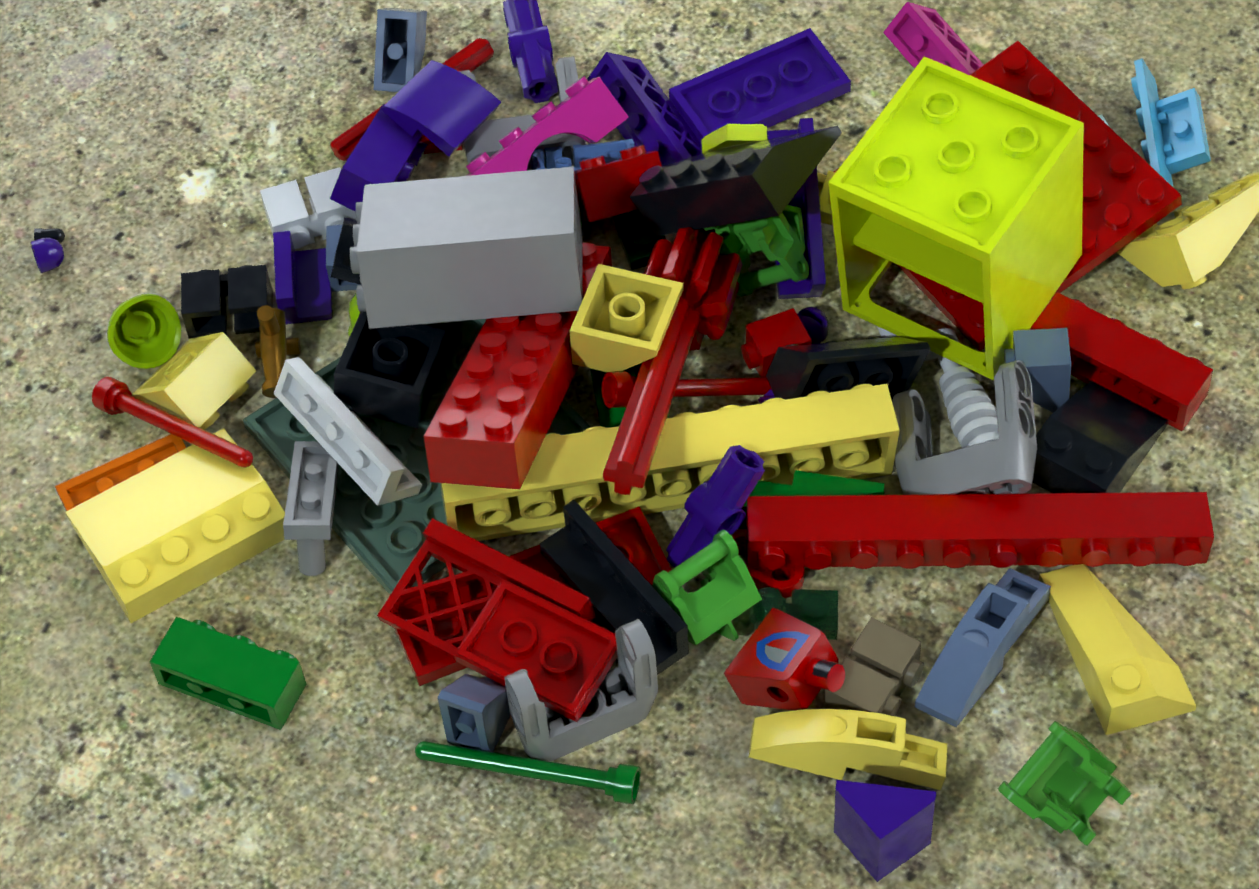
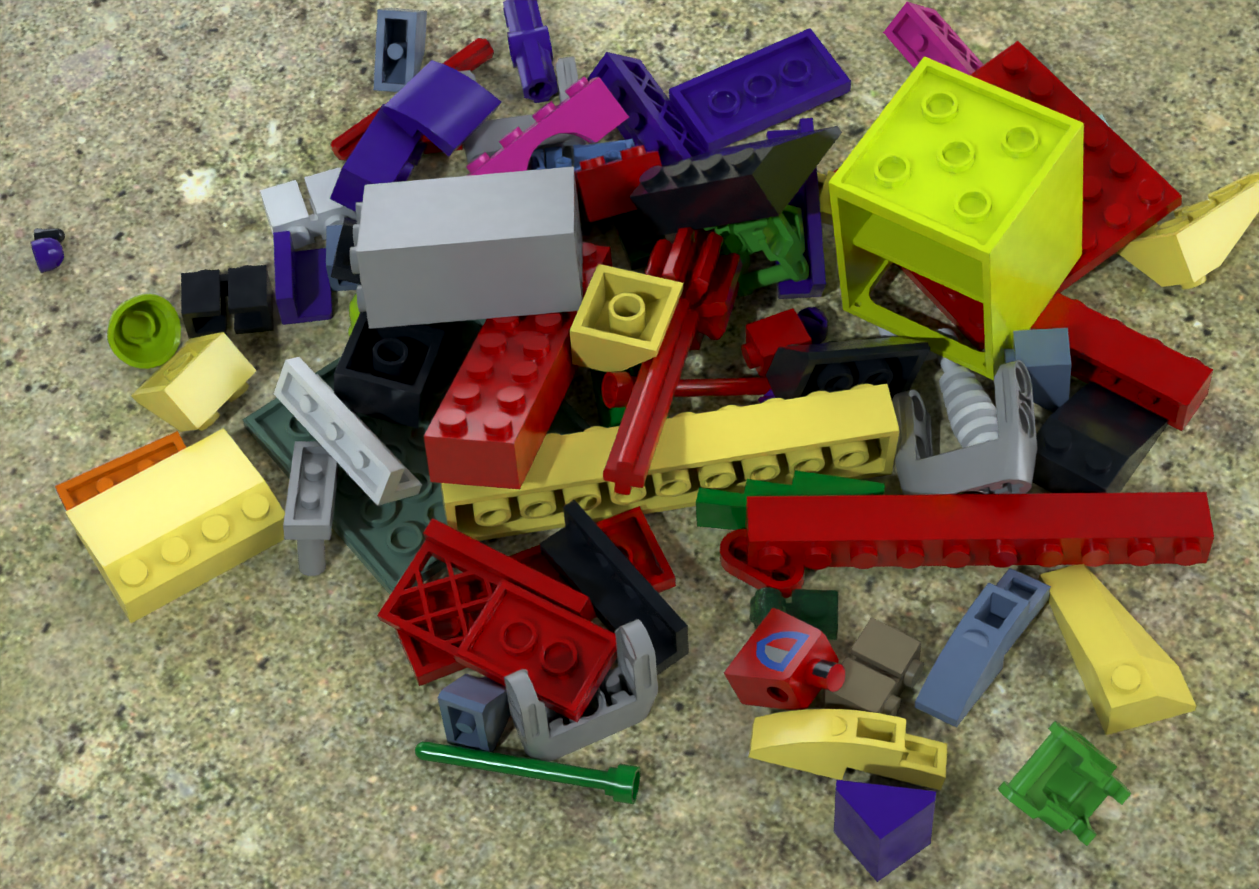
(116, 398): red piece -> none
(229, 672): green brick -> none
(273, 346): pearl gold piece -> none
(717, 503): dark purple piece -> none
(723, 594): bright green piece -> none
(733, 135): neon yellow tile -> none
(1172, 126): medium azure bracket -> none

